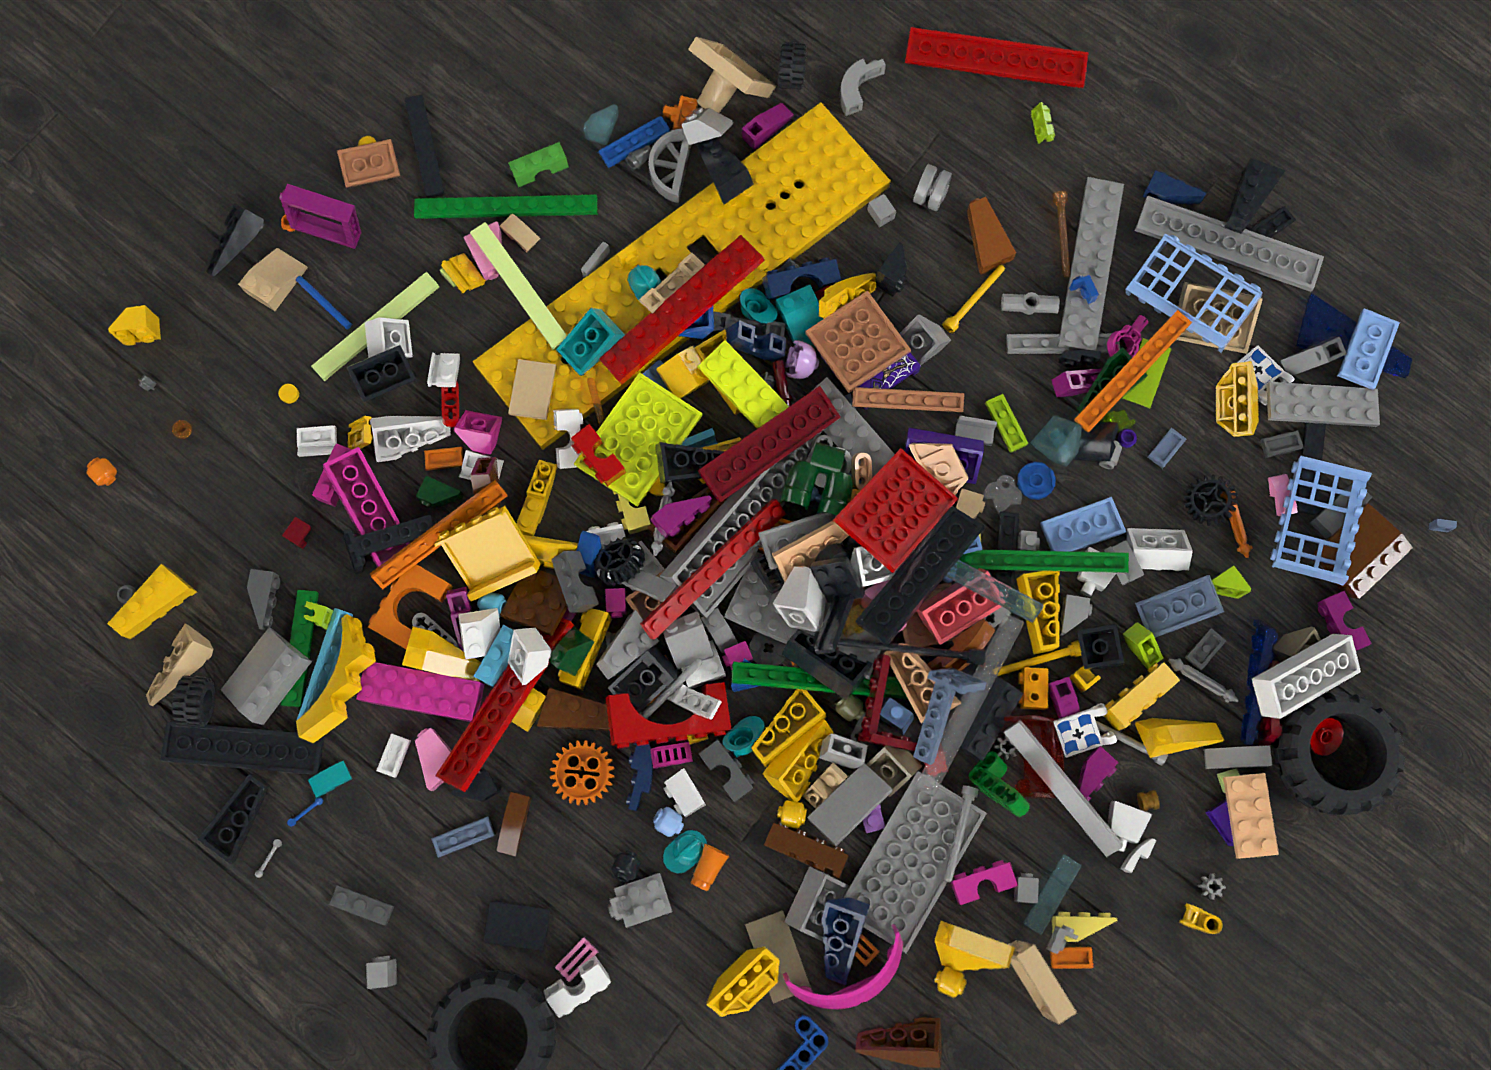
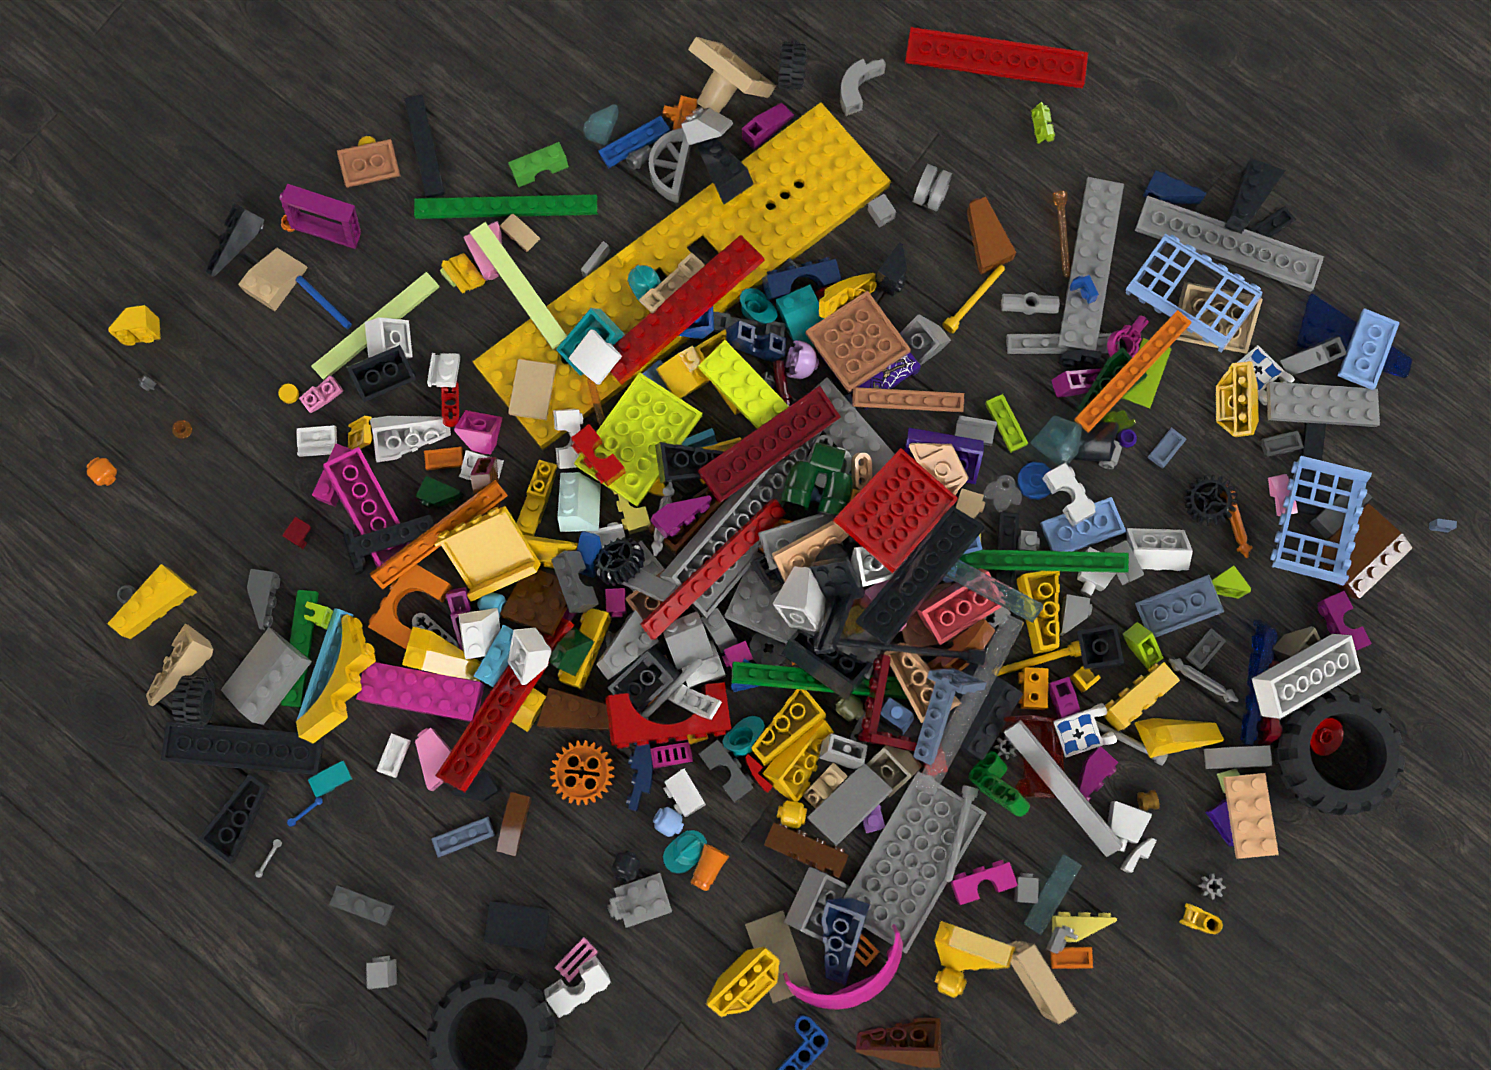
(321, 395): none -> bright pink slope
(578, 503): none -> light aqua slope
(595, 357): none -> white slope
(755, 768): none -> red slope
(1064, 479): none -> white arch

